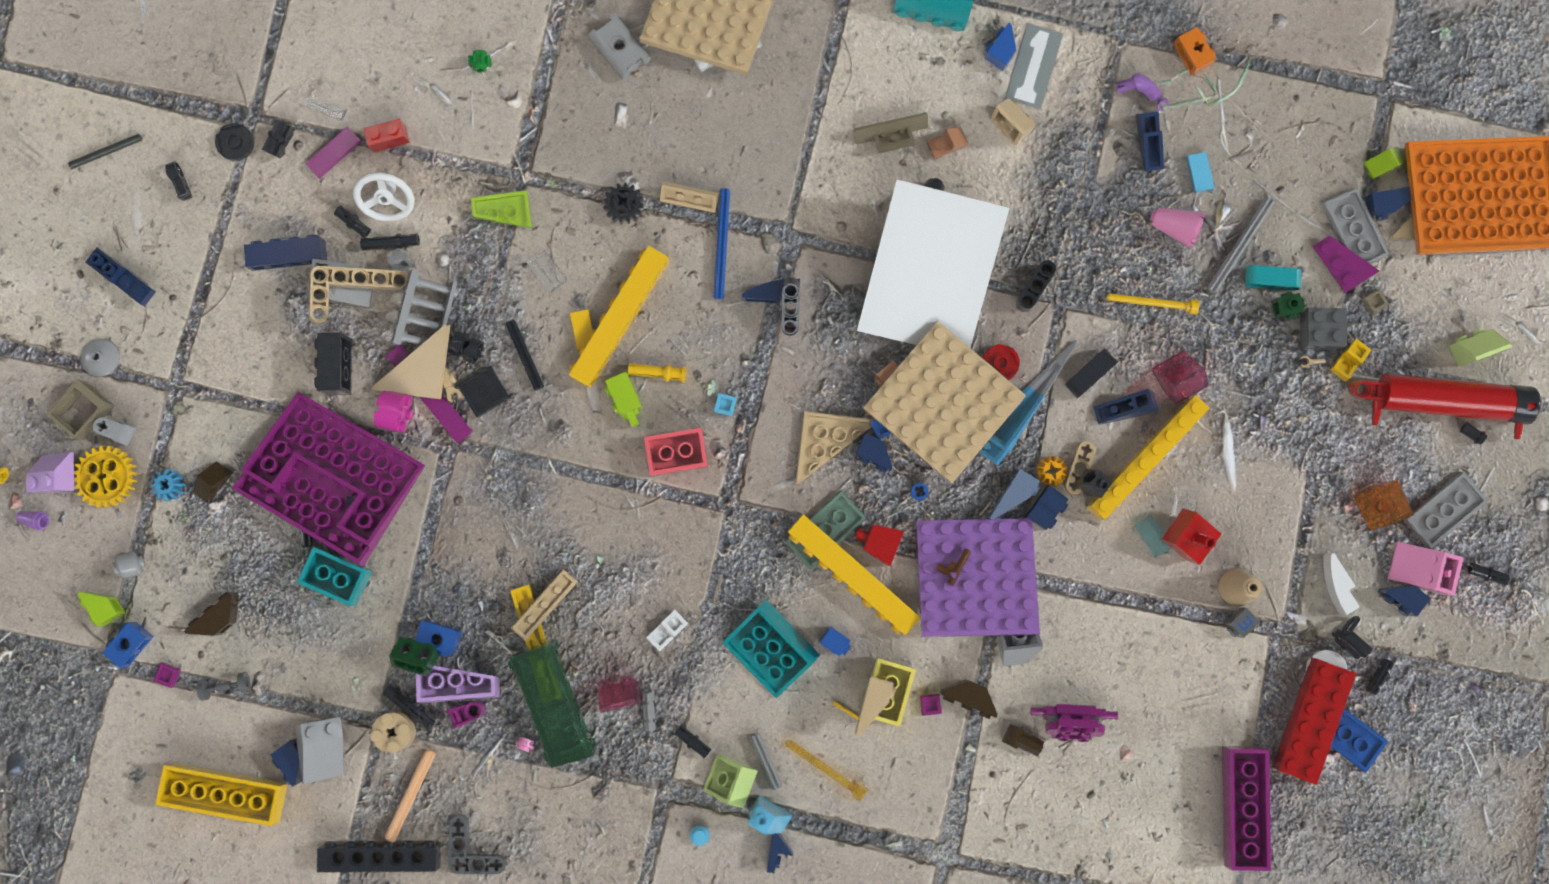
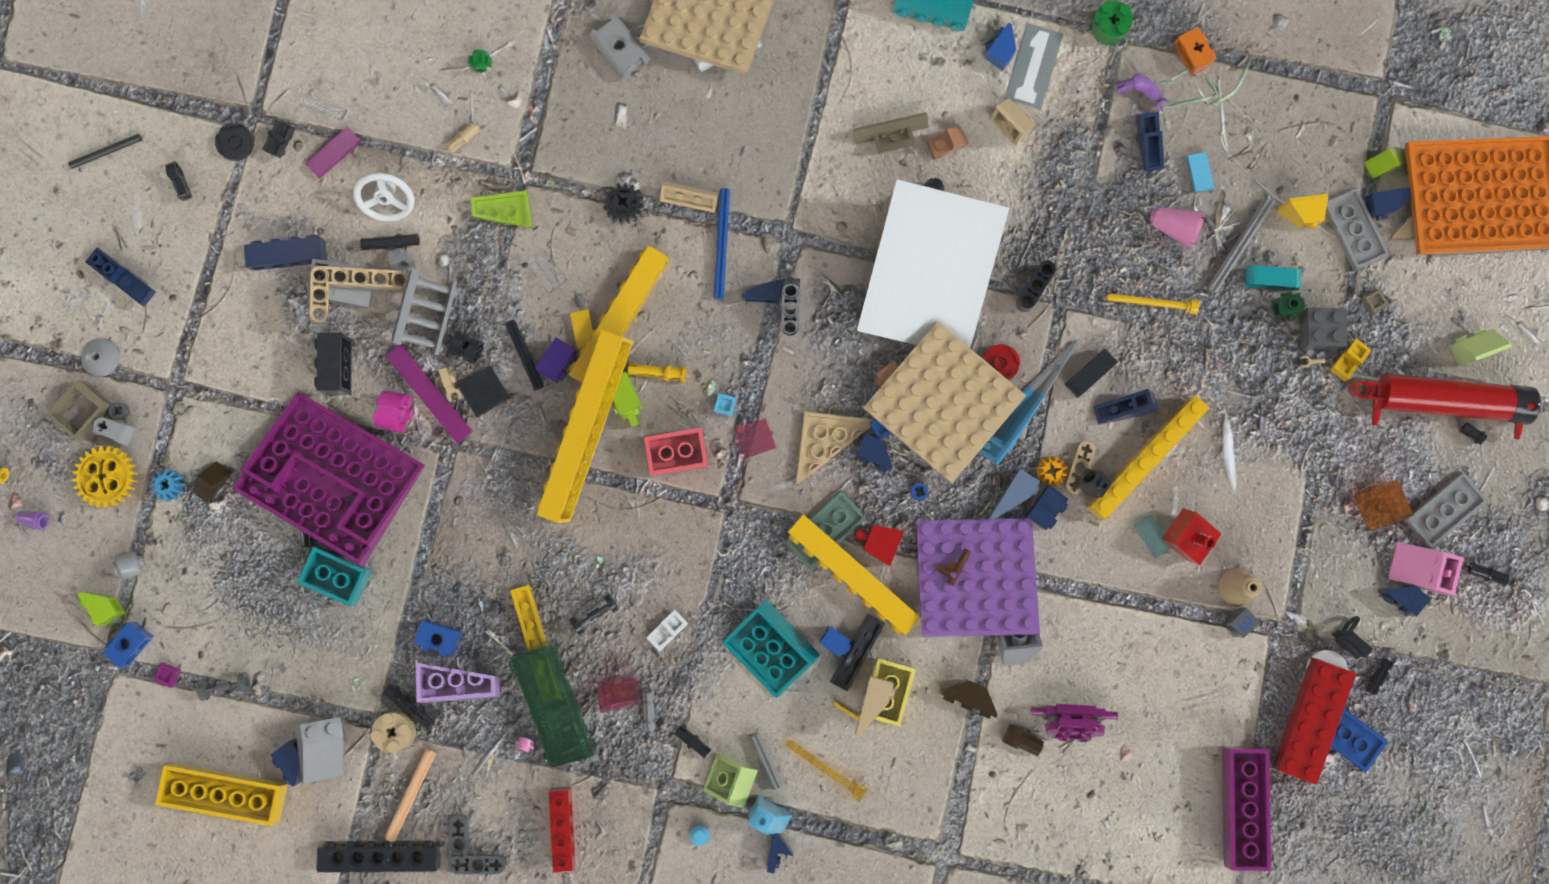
(51, 474): lavender slope -> none
(125, 411): none -> dark grey bush
(216, 617): dark brown slope -> none
(343, 214): black pin -> none
(386, 135): brick -> none
(412, 659): dark green brick -> none
(422, 370): tan tile -> none
(463, 137): none -> tan axle
(463, 714): magenta piece -> none
(544, 605): tan tile -> none
(557, 360): none -> dark purple brick
(562, 829): none -> red brick
(584, 427): none -> yellow brick
(593, 614): none -> black wheel
(755, 438): none -> clear pink piece
(858, 652): none -> black plate
(930, 704): magenta tile -> none
(1111, 22): none -> green brick
(1180, 377): clear pink slope -> none
(1305, 211): none -> yellow slope
(1338, 585): white slope -> none
(1343, 263): magenta wing -> none

